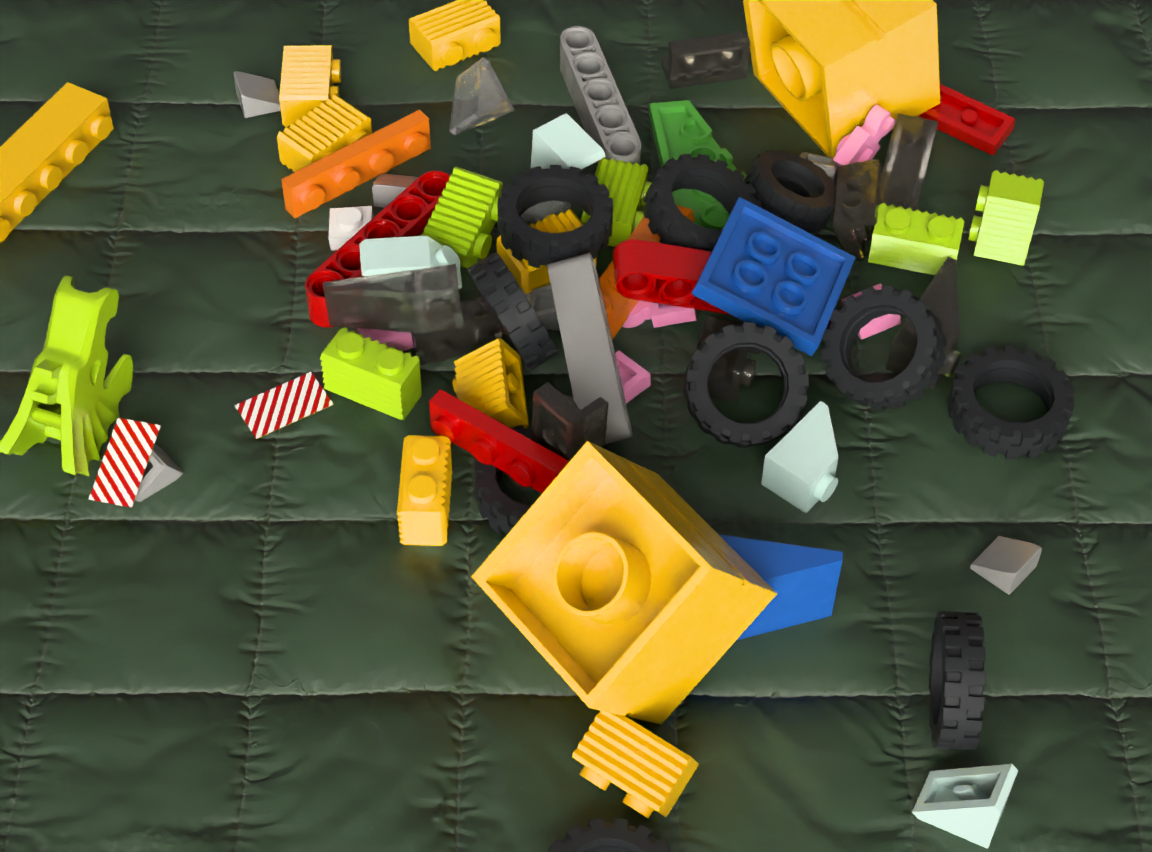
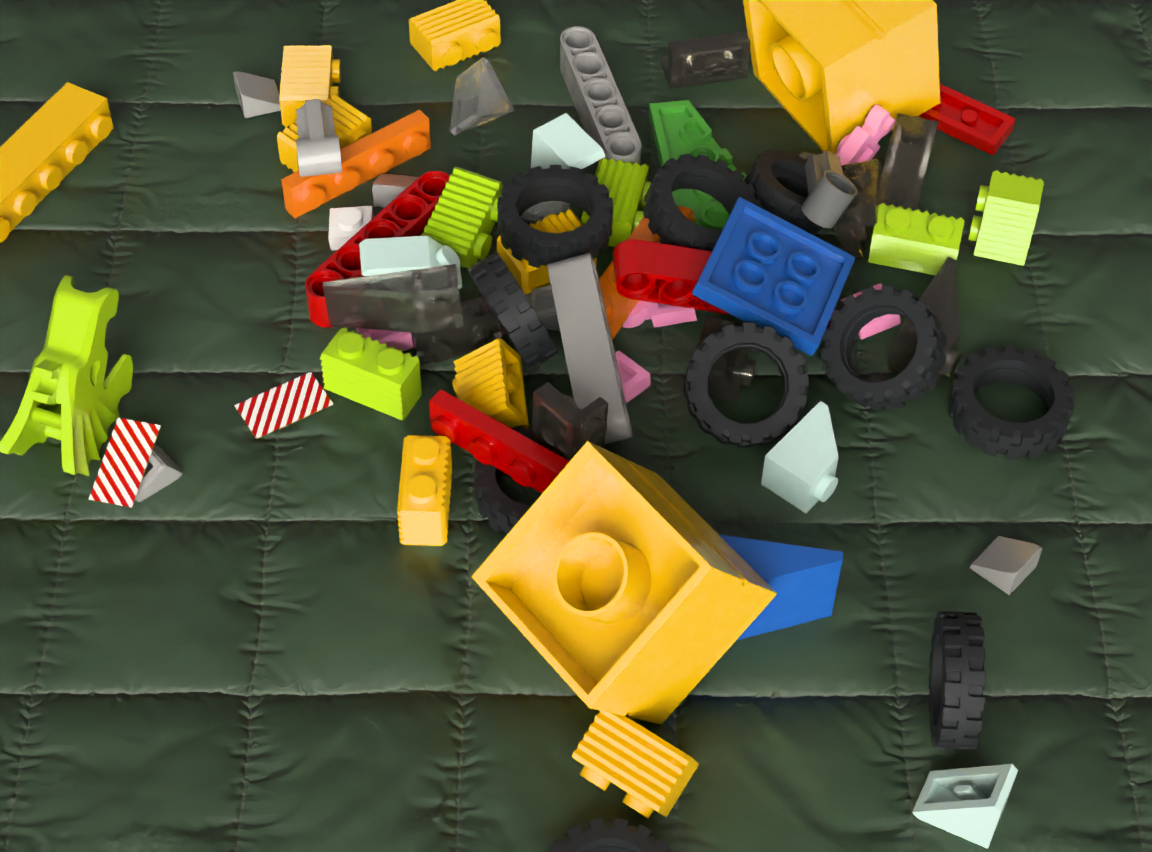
(317, 144): none -> light grey piece
(827, 188): none -> dark grey piece

